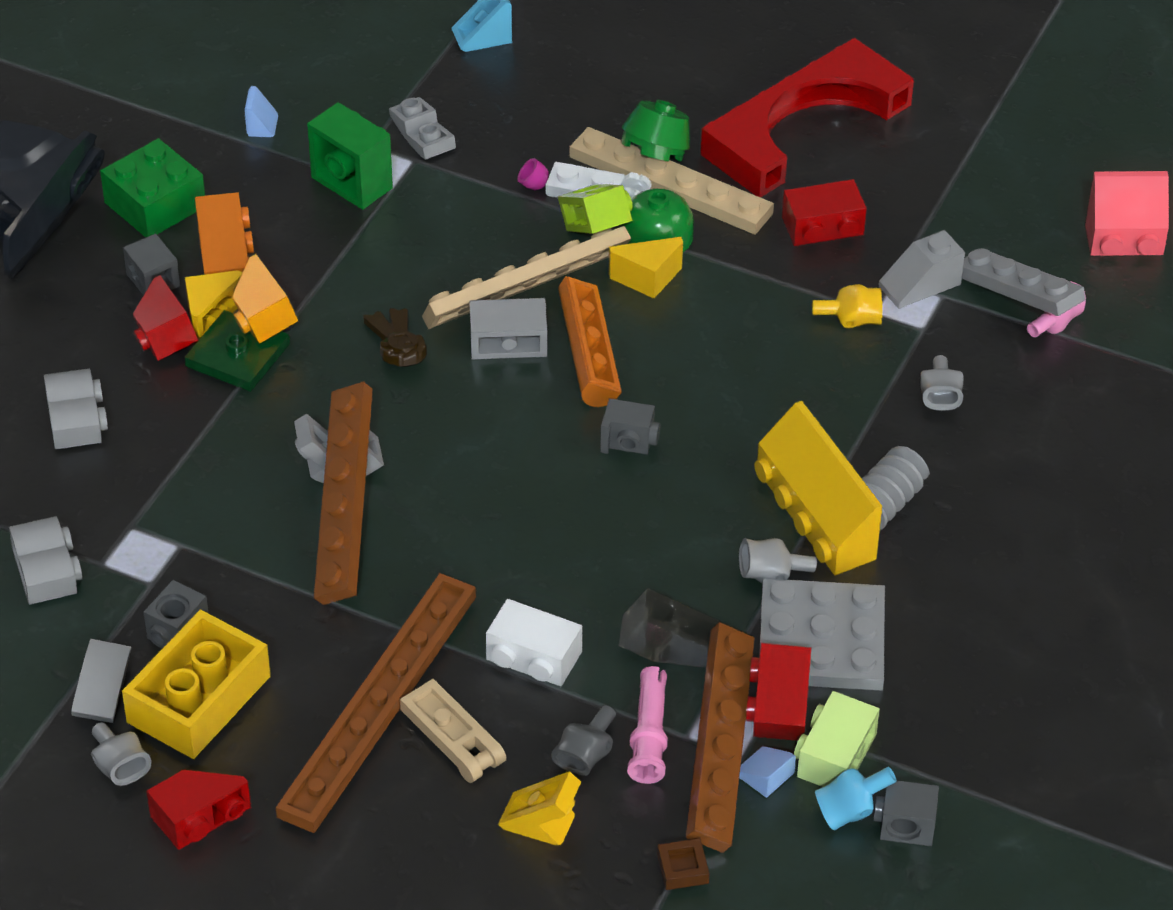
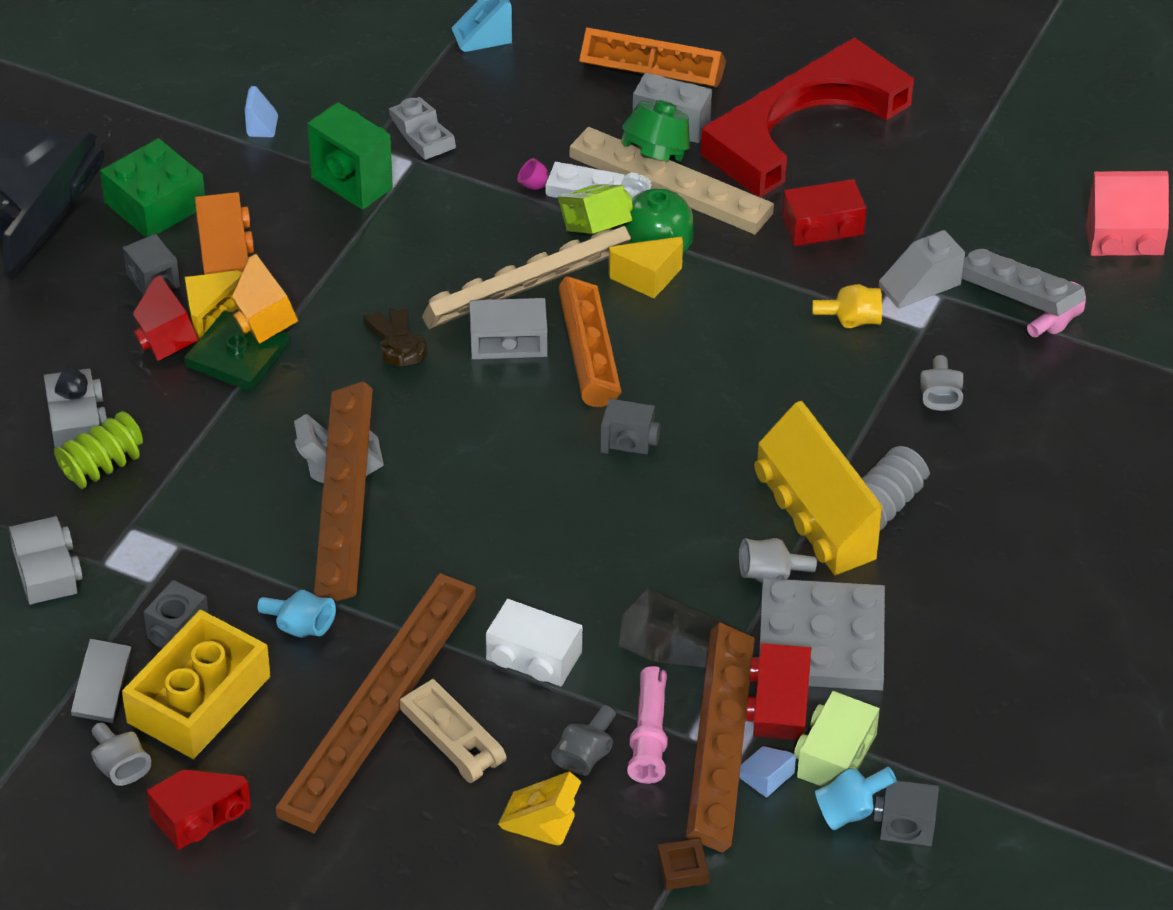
(71, 384): none -> black hinge
(99, 448): none -> lime piece
(301, 613): none -> medium azure piece
(652, 57): none -> orange brick
(688, 98): none -> light grey brick

